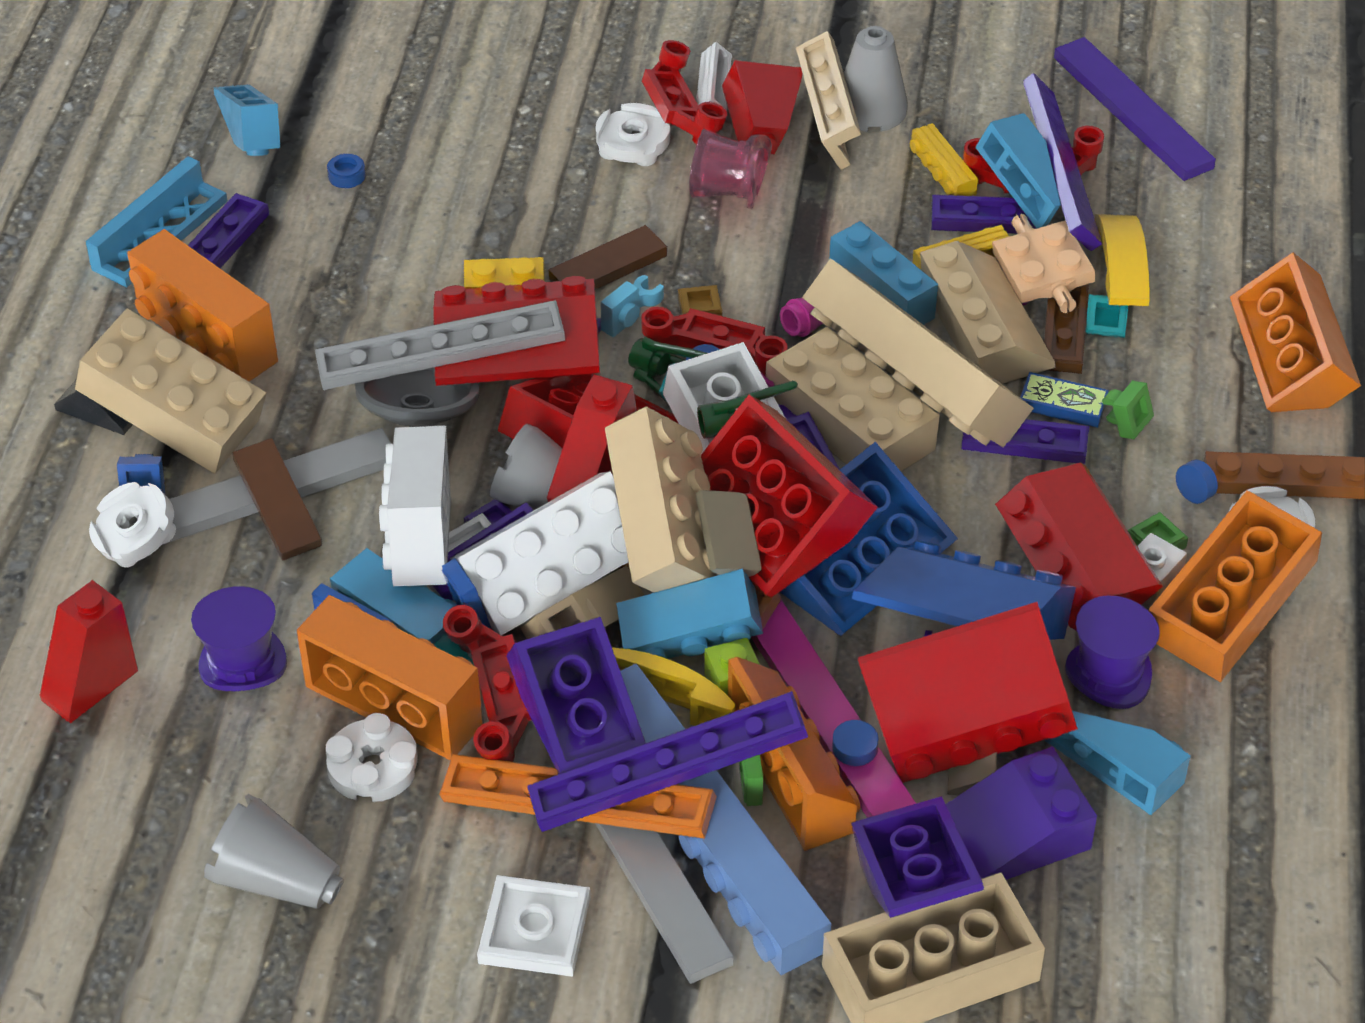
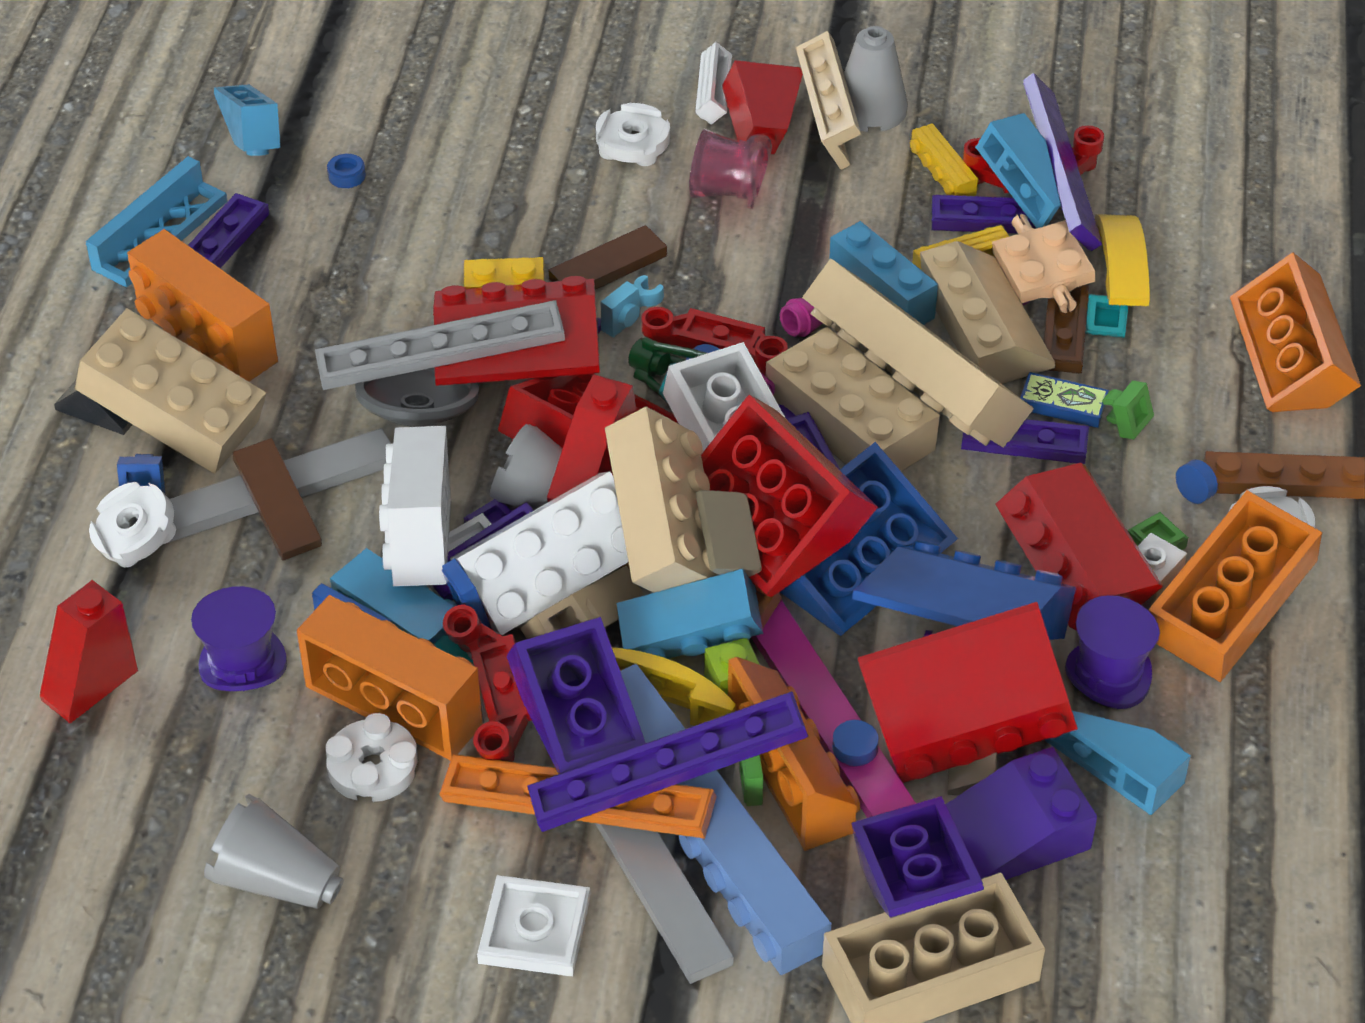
(673, 96): red plate -> none
(700, 298): pearl gold tile -> none
(715, 415): dark green plant -> none
(1135, 109): dark purple tile -> none

